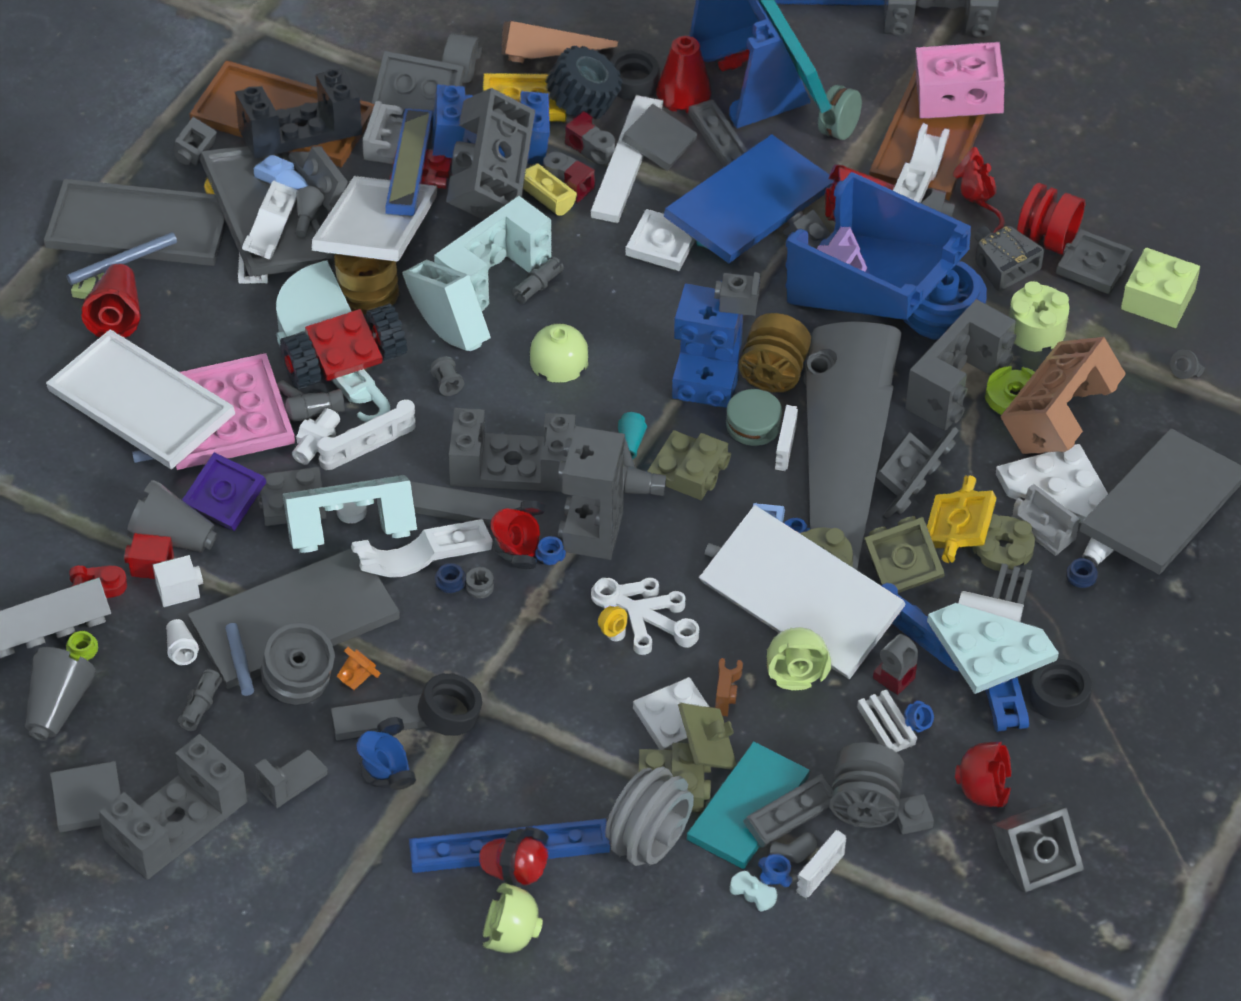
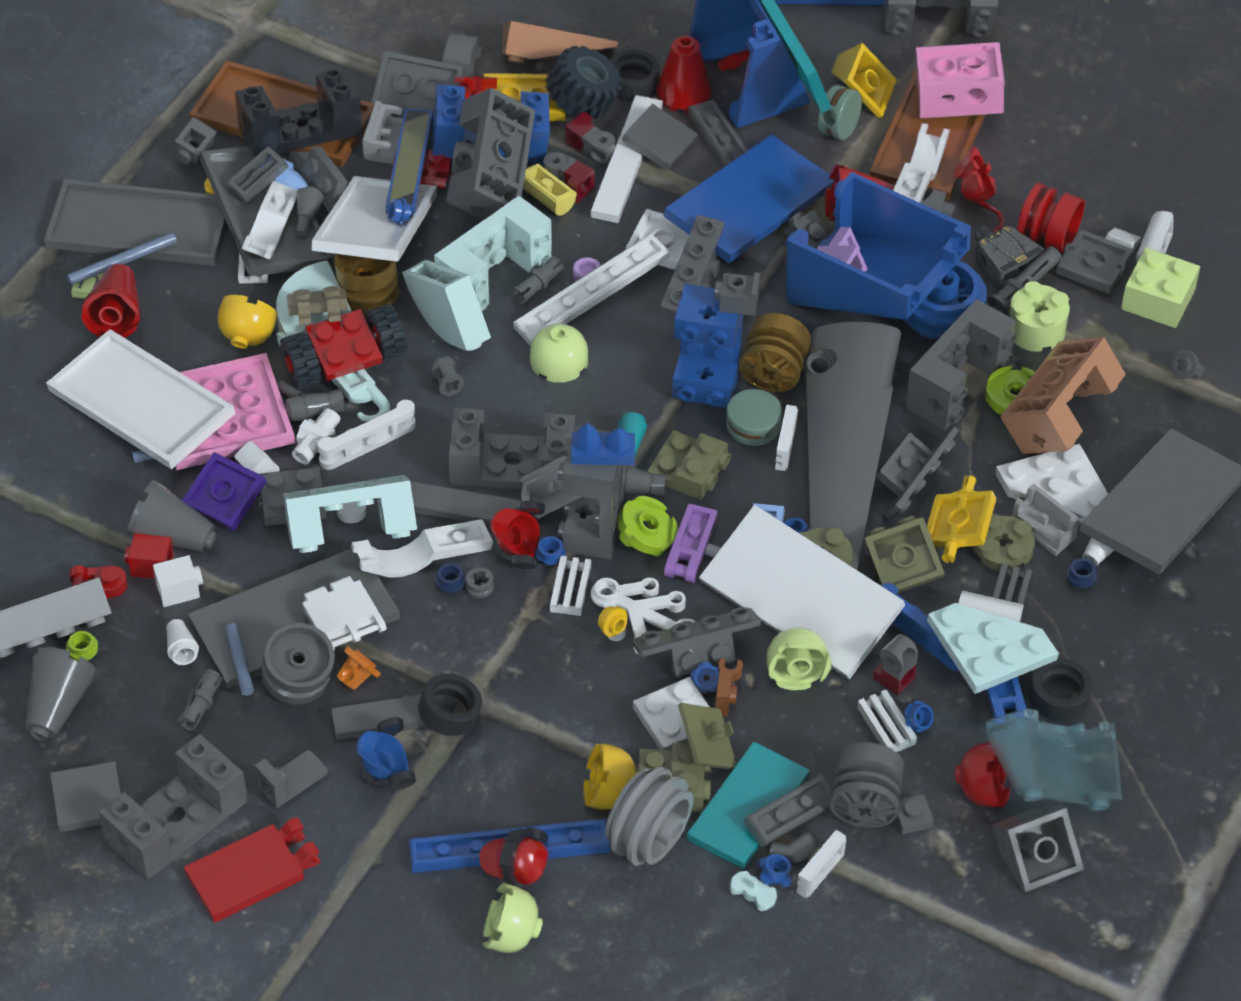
(245, 322): none -> yellow cylinder
(251, 869): none -> red tile
(256, 459): none -> white slope
(260, 177): none -> dark grey tile
(329, 300): none -> dark tan plate
(343, 612): none -> white plate
(399, 211): none -> blue plate
(476, 84): none -> red plate
(545, 487): none -> light grey hinge
(573, 565): none -> white tile
(583, 267): none -> lavender tile
(593, 287): none -> white tile
(602, 447): none -> blue tile
(609, 774): none -> yellow cylinder
(637, 535): none -> lime plate
(691, 542): none -> medium lavender plate
(696, 262): none -> dark grey bracket
(698, 641): none -> dark grey bracket
(703, 669): none -> blue plate
(863, 72): none -> yellow slope
(1011, 286): none -> dark grey pin
(1057, 760): none -> clear light blue windscreen
(1124, 238): none -> white slope
(1158, 233): none -> white brick

